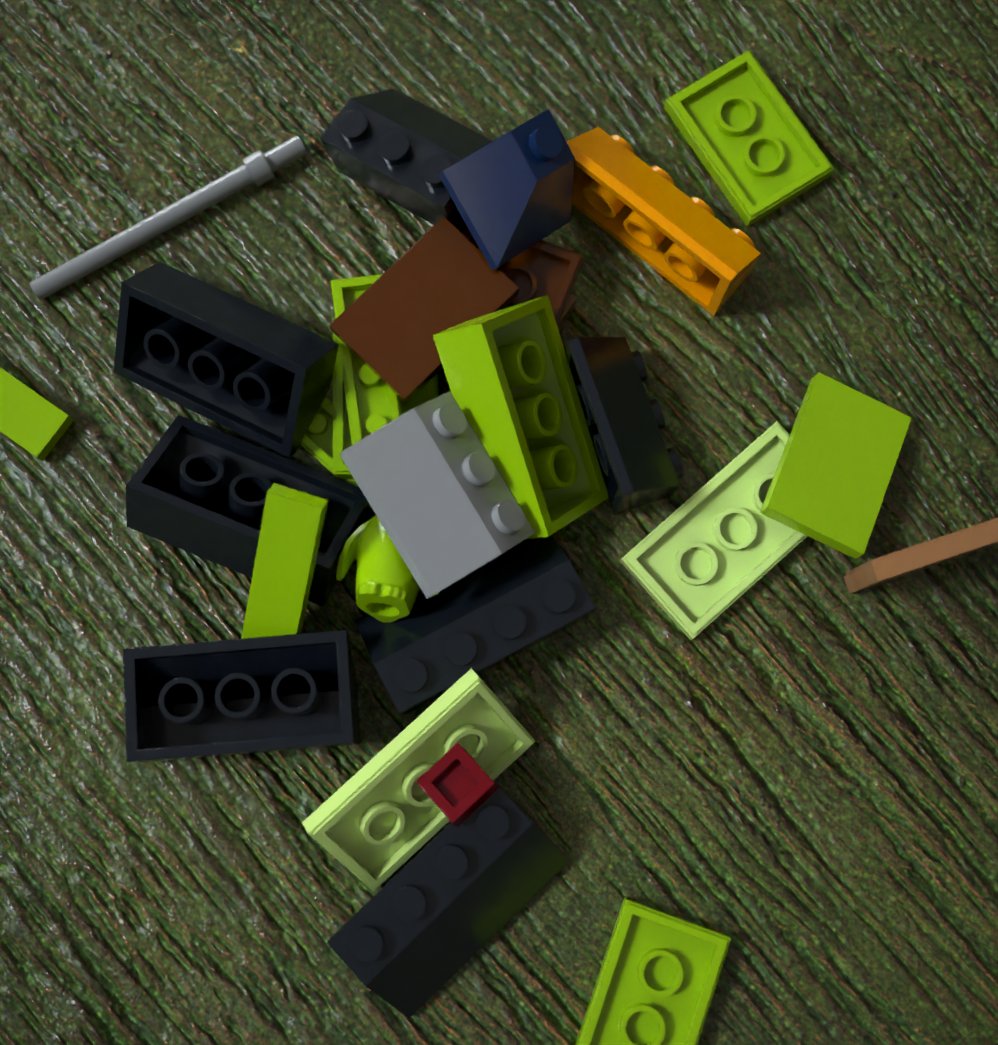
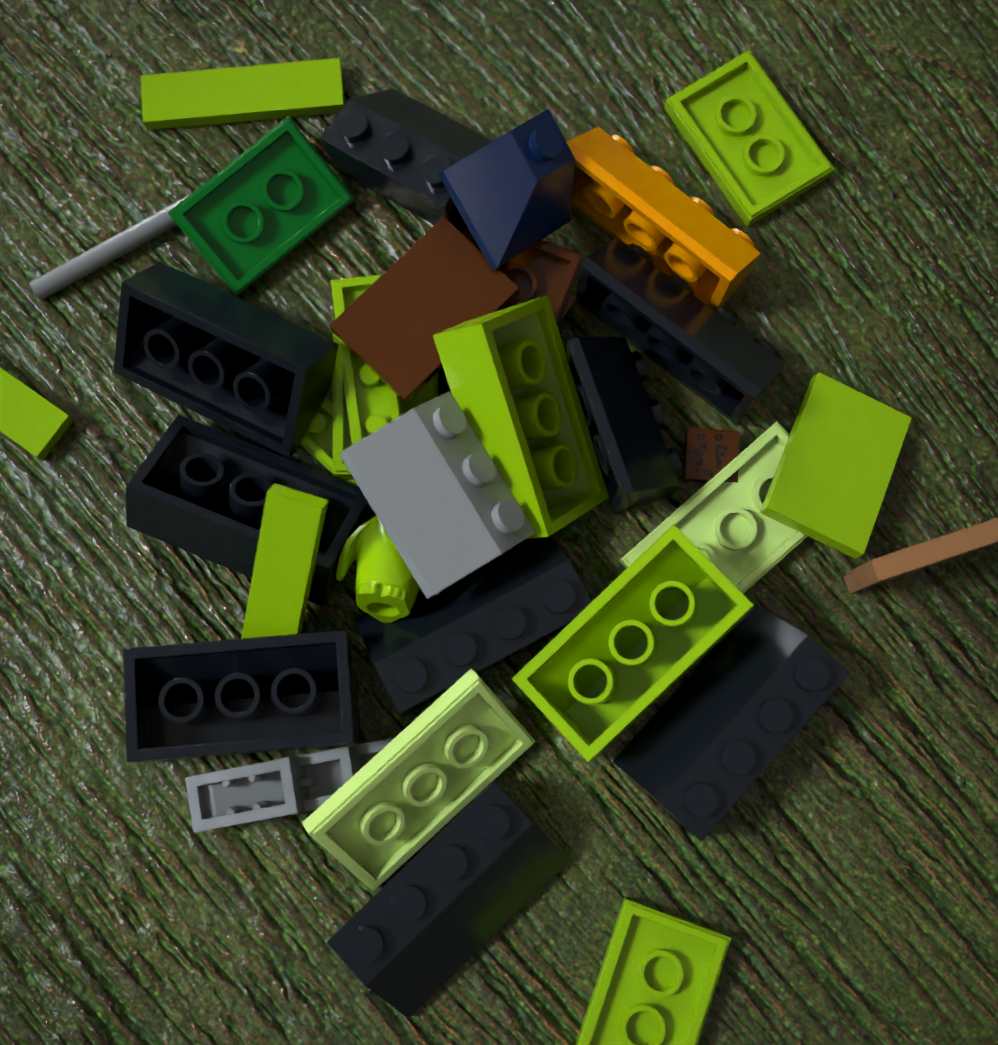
(242, 94): none -> lime tile
(261, 206): none -> green tile
(274, 786): none -> light grey slope
(457, 784): dark red tile -> none
(632, 643): none -> lime slope
(676, 328): none -> black slope
(708, 453): none -> reddish brown tile
(730, 720): none -> black slope

